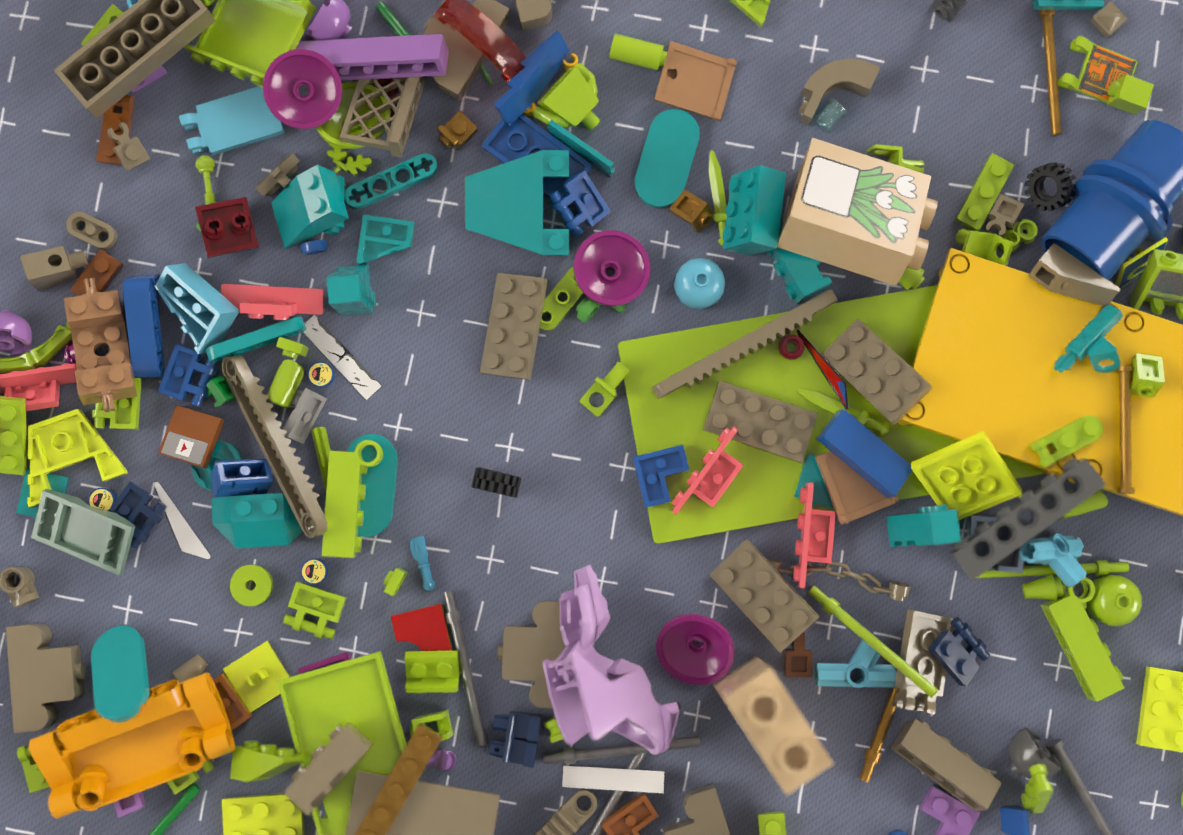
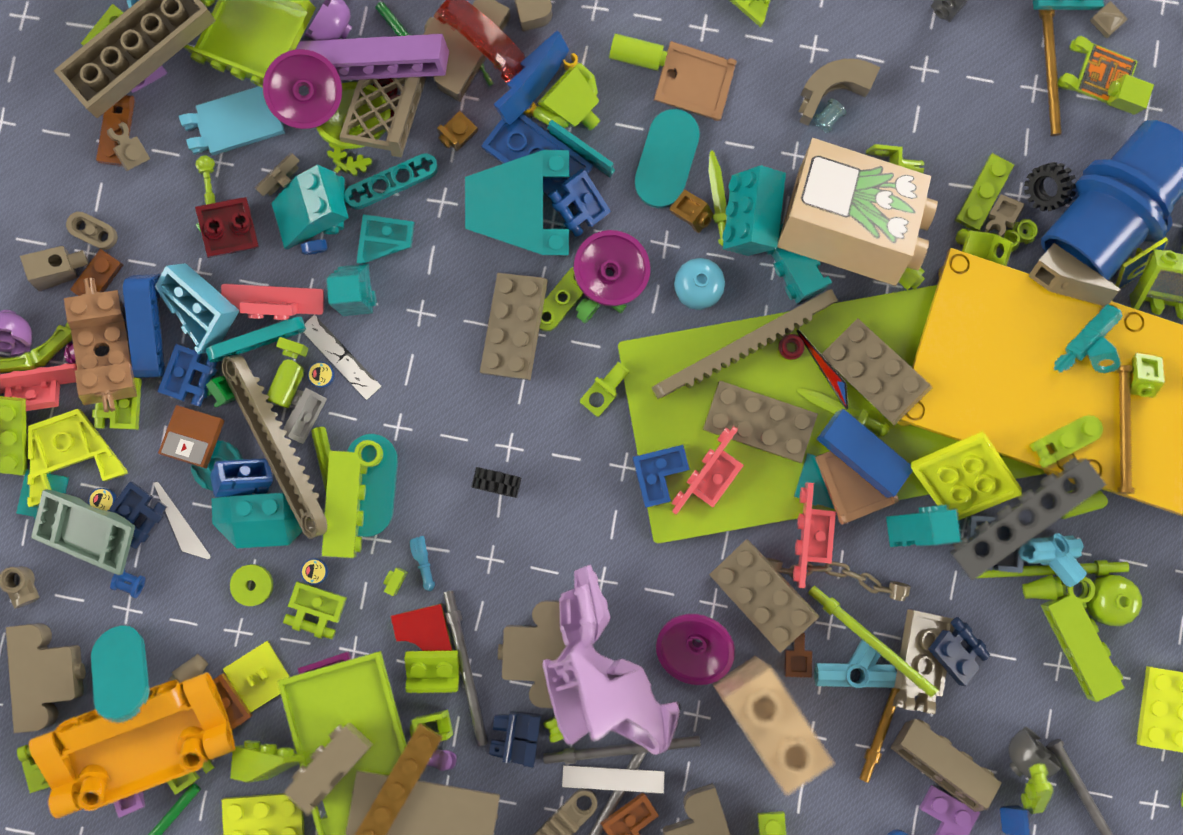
(134, 589): none -> blue bush

